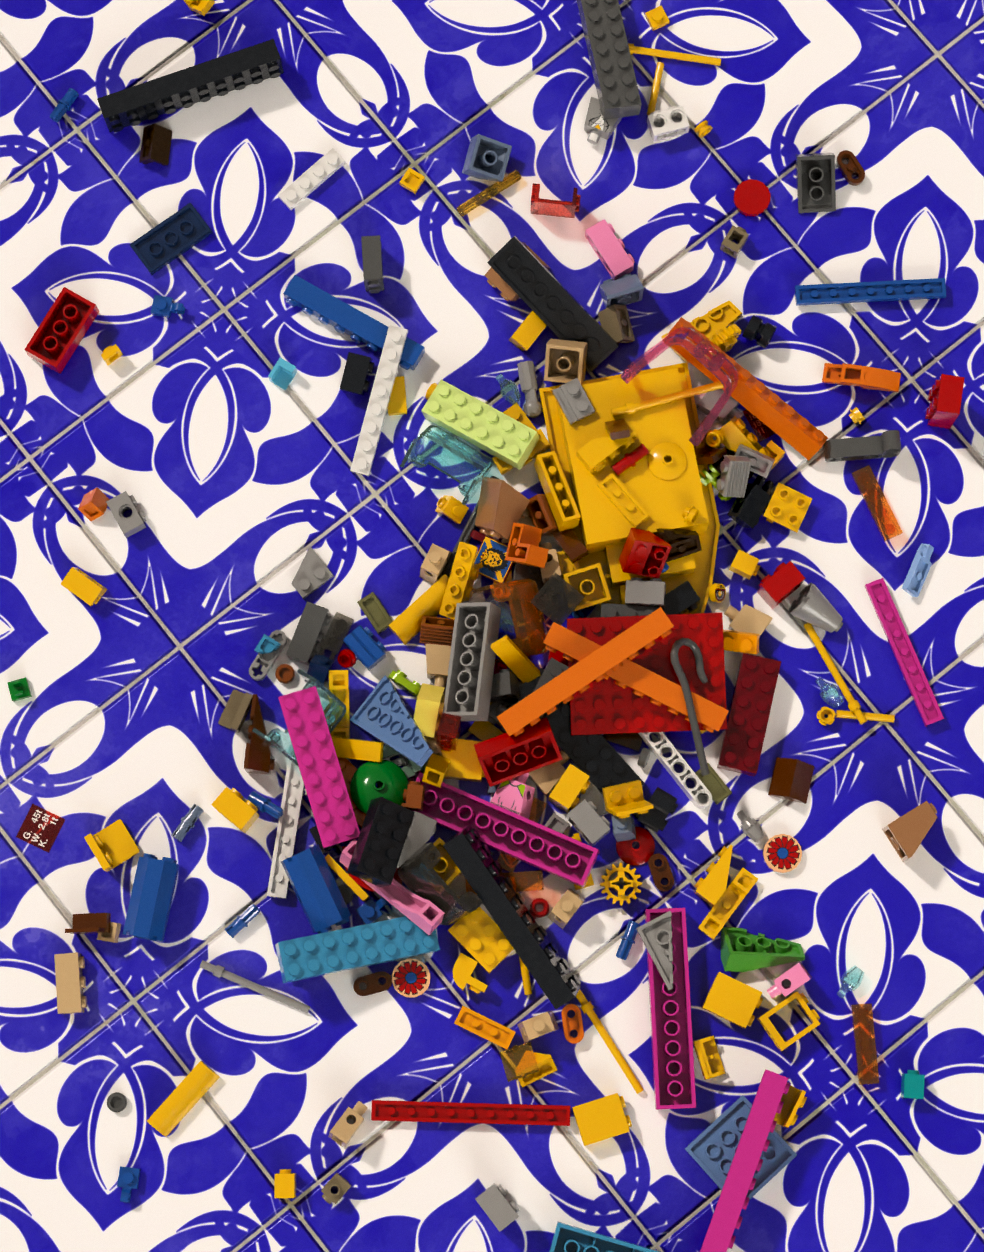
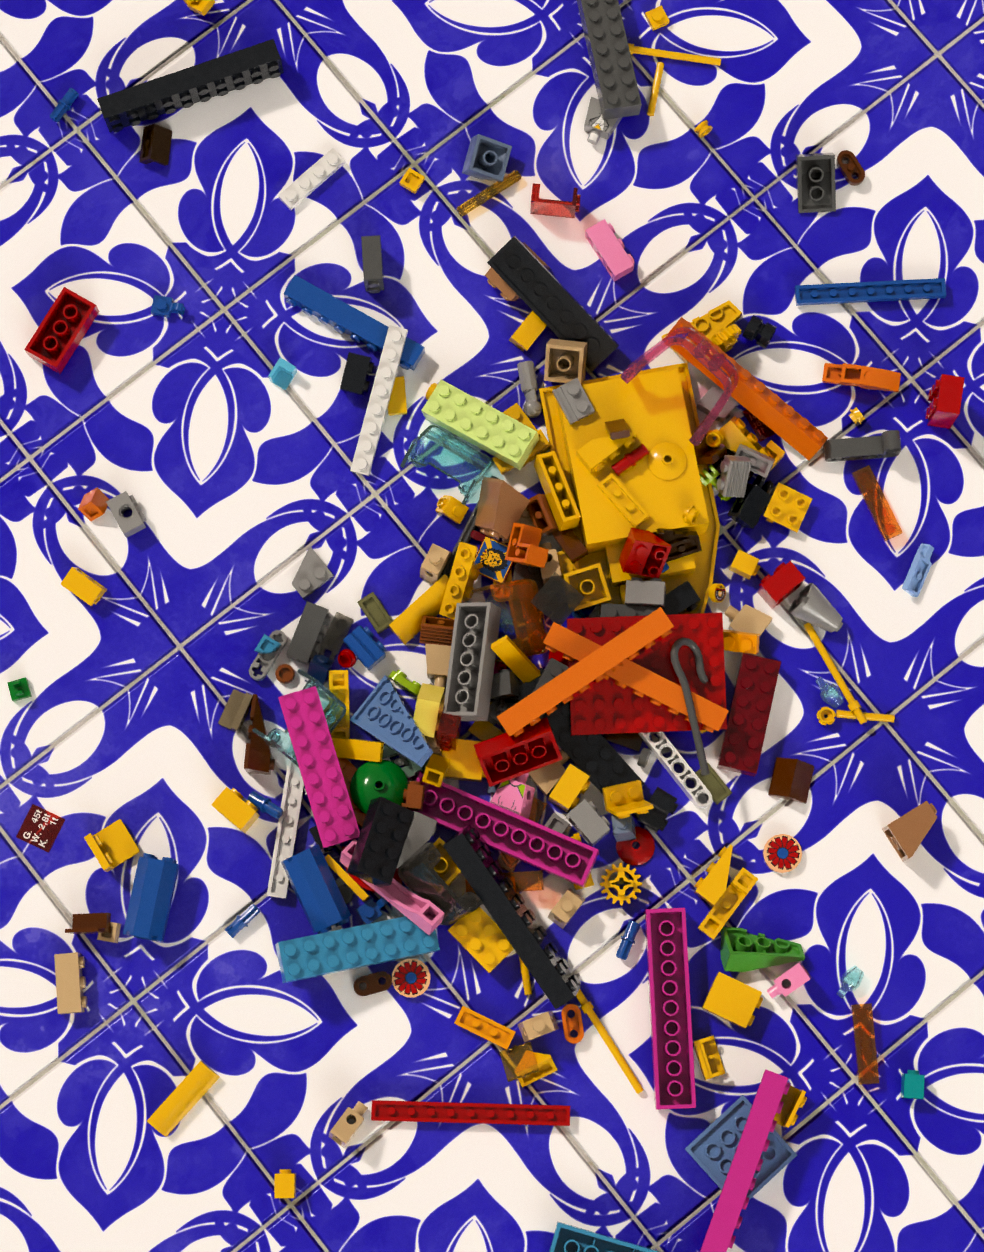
(111, 353): yellow plate -> none
(116, 1102): dark grey tile -> none
(129, 1180): blue plate -> none
(170, 238): dark blue tile -> none
(187, 822): sand blue pin -> none
(219, 971): light grey bar -> none
(342, 1184): dark tan brick -> none
(462, 974): yellow brick -> none
(497, 1206): light grey brick -> none
(508, 389): clear light blue piece -> none
(544, 903): red plate -> none
(602, 1119): yellow brick -> none
(617, 323): dark tan panel -> none
(621, 291): sand blue slope -> none
(631, 408): yellow bar -> none
(658, 942): light grey wing -> none
(661, 872): reddish brown plate -> none
(669, 127): white brick -> none
(731, 248): dark tan brick -> none
(750, 827): light grey piece -> none
(751, 197): red tile -> none
(773, 1033): yellow window -> none
(904, 652): dark pink plate -> none

